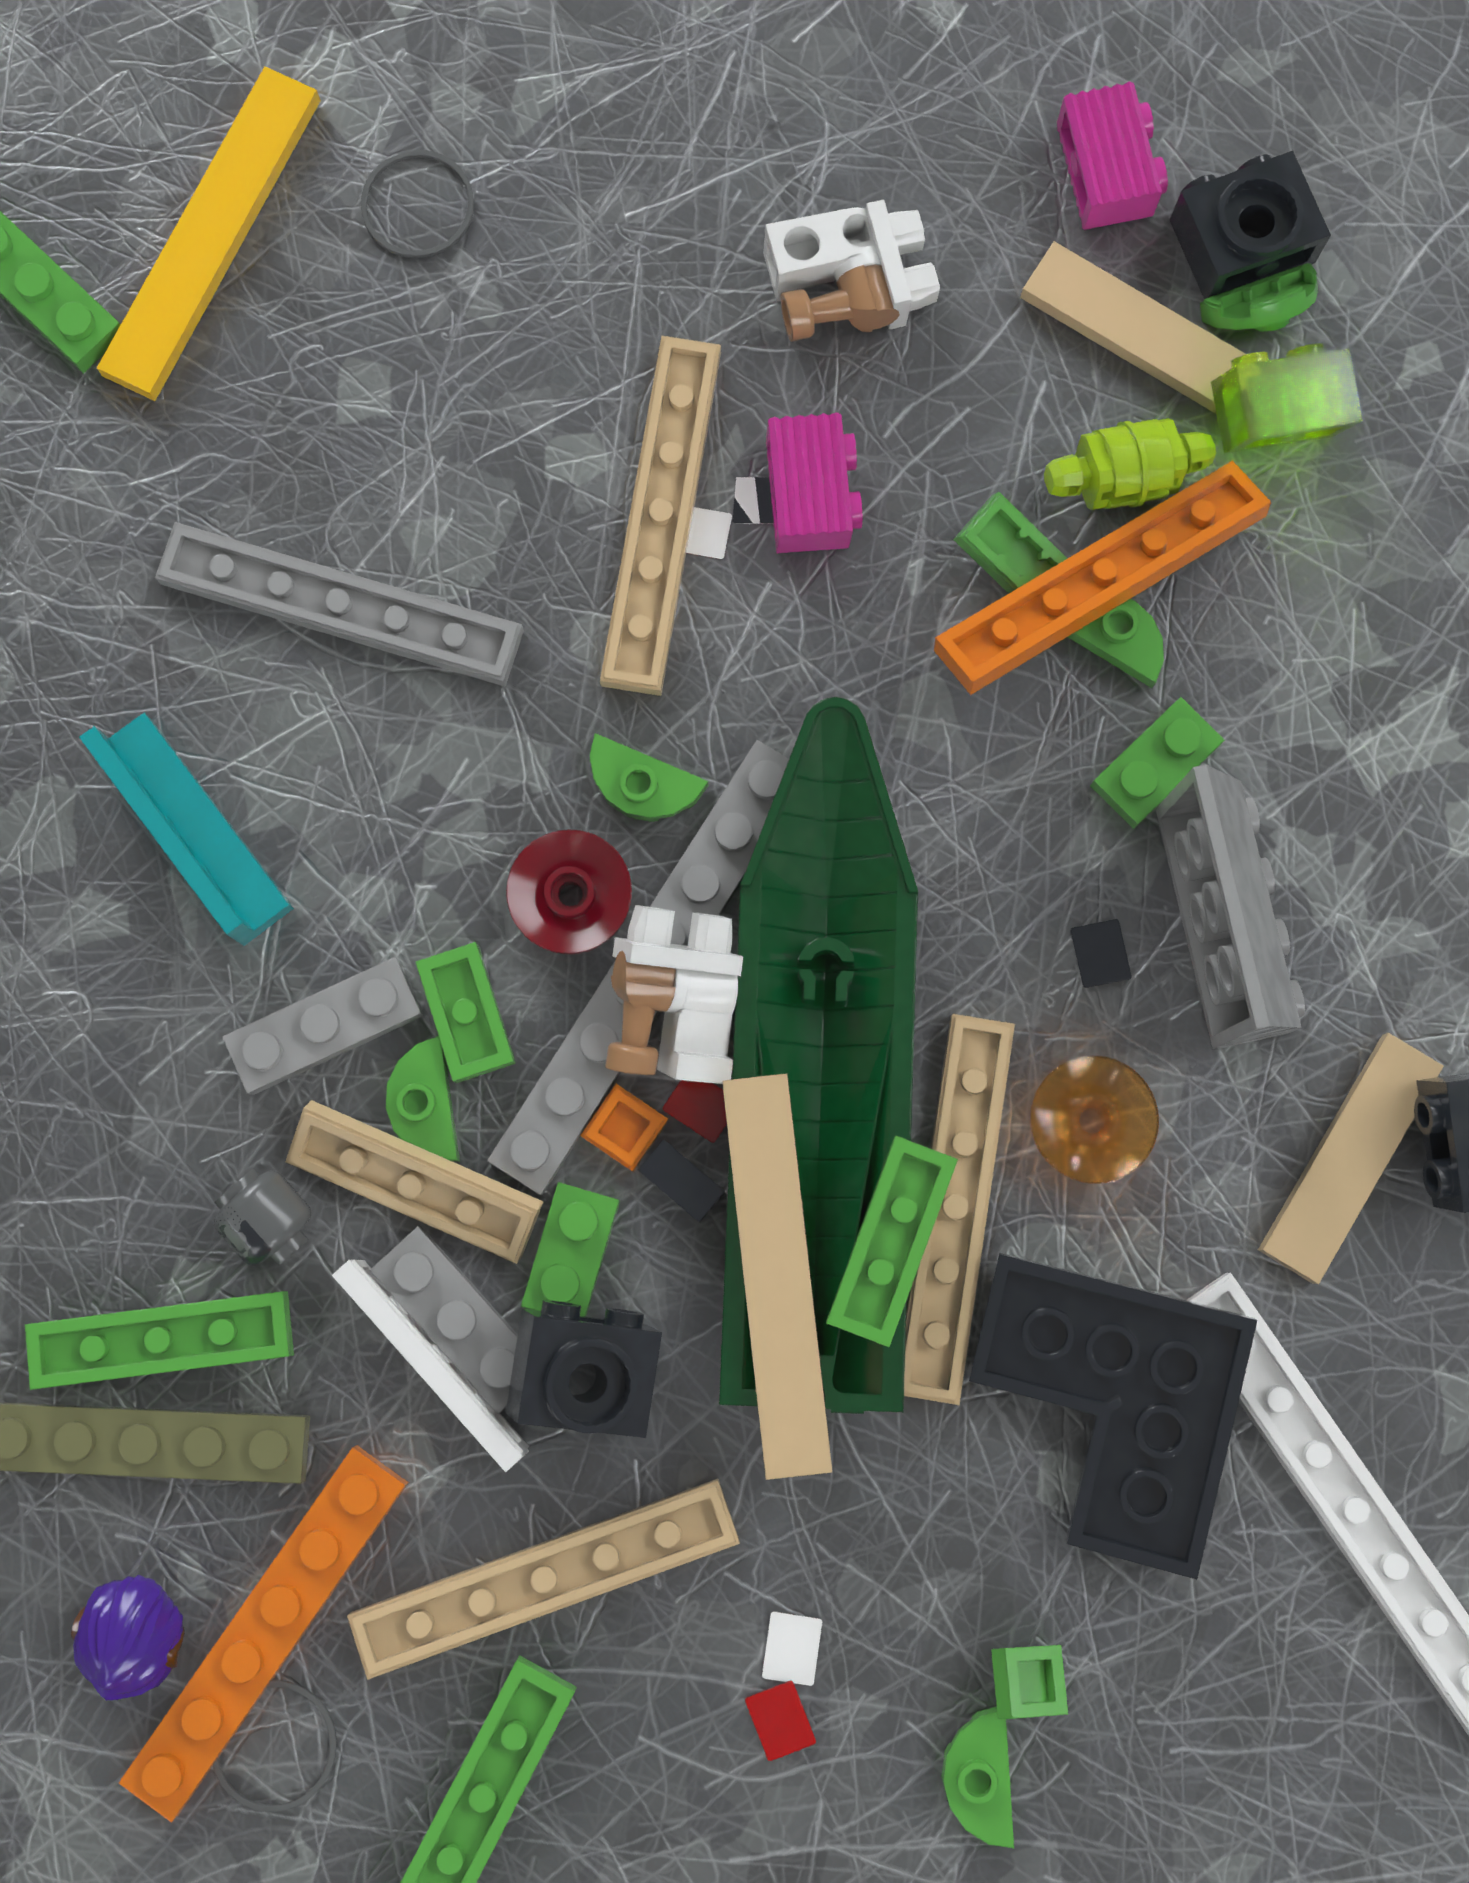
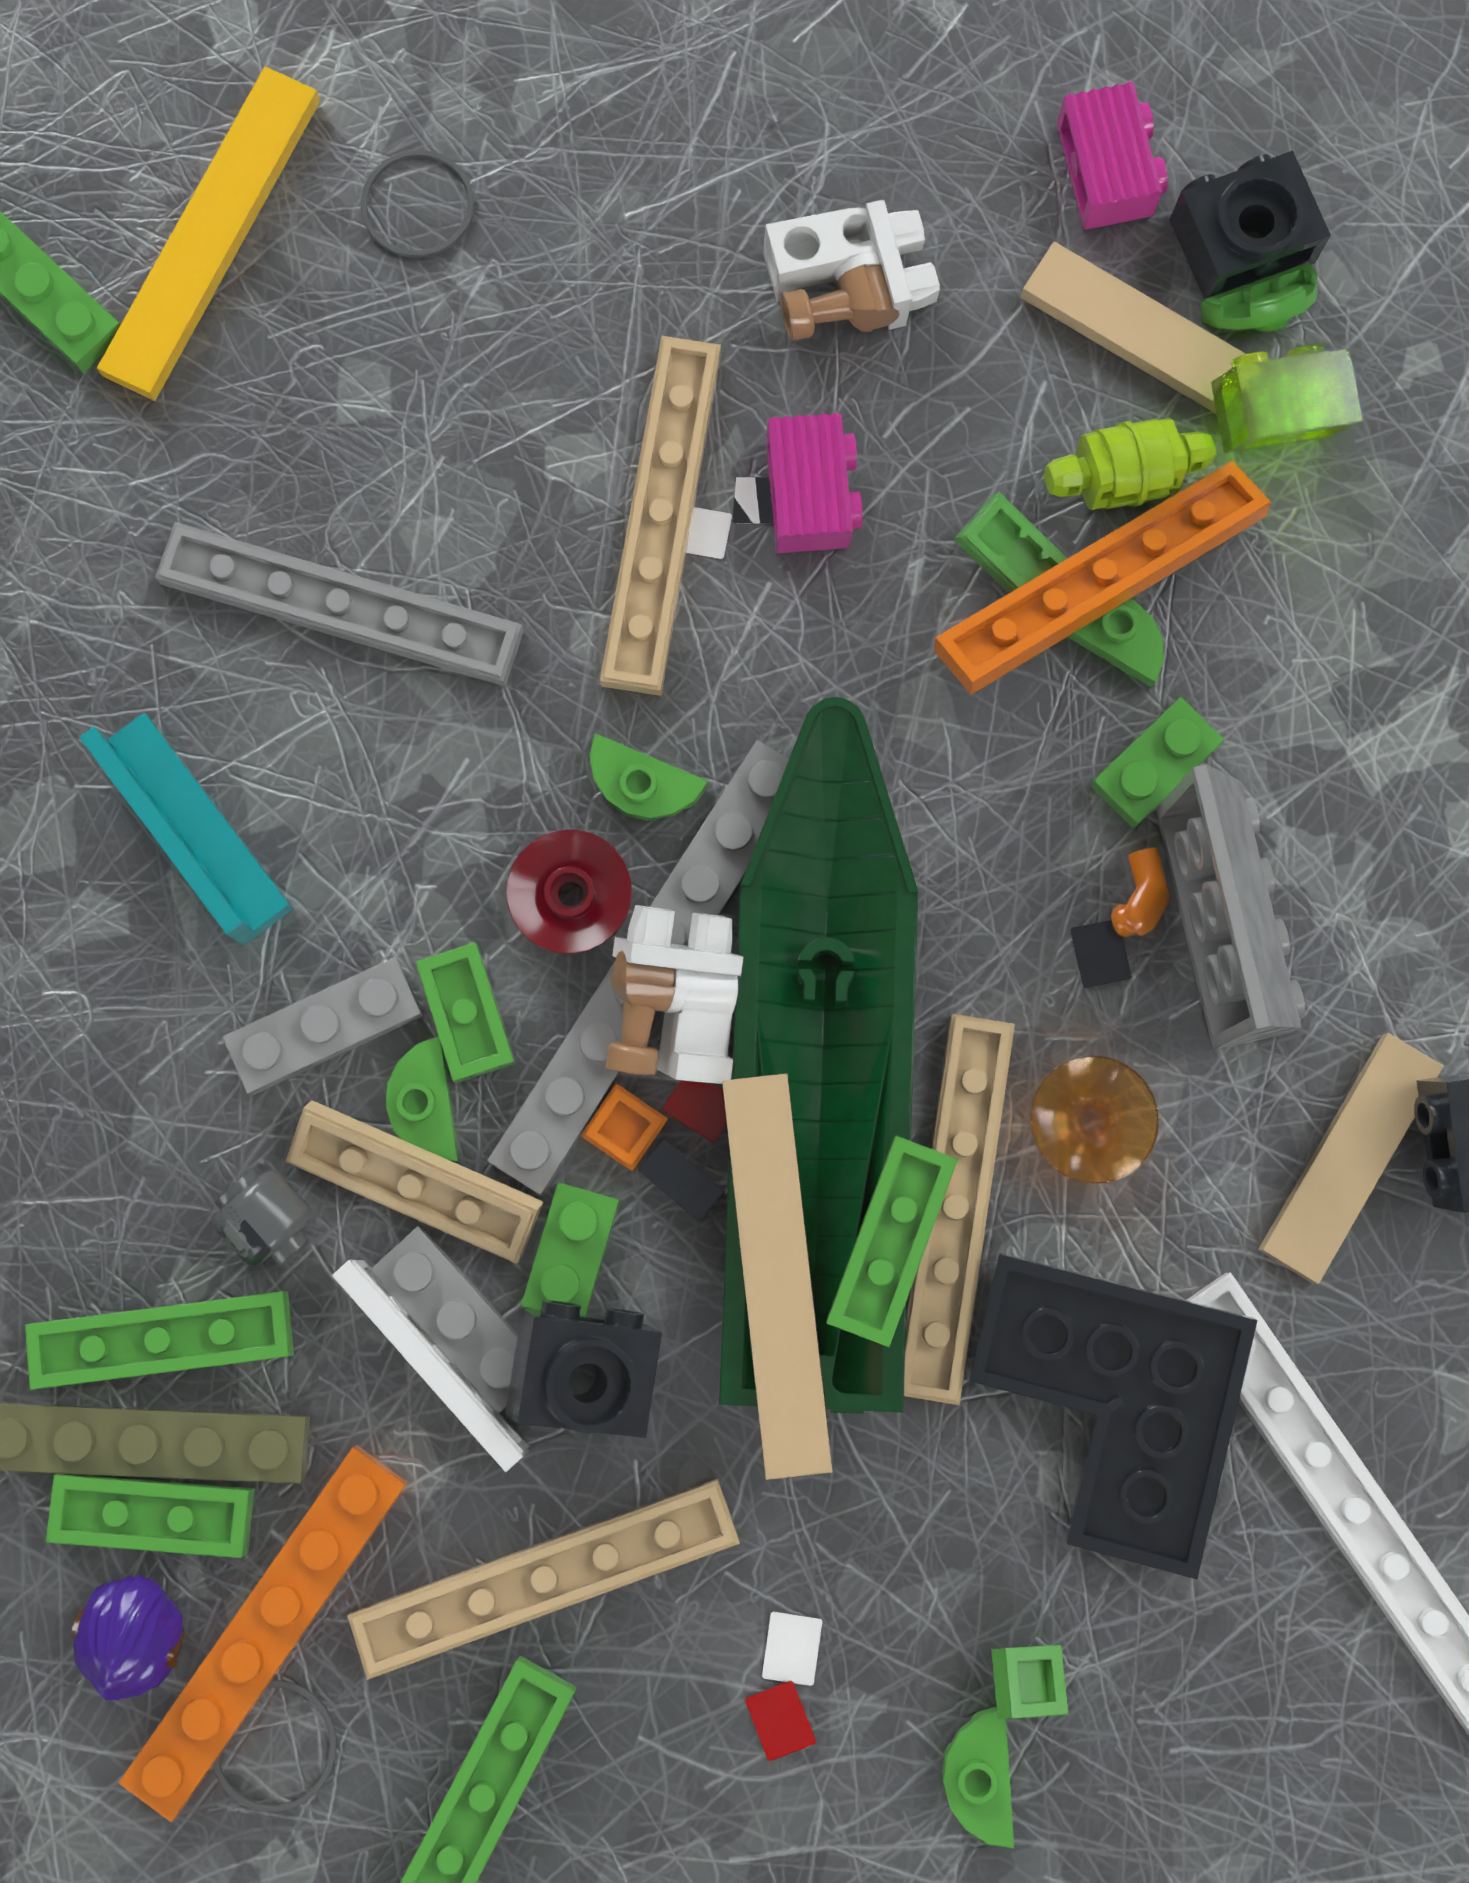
(150, 1515): none -> bright green plate
(1149, 898): none -> orange arm

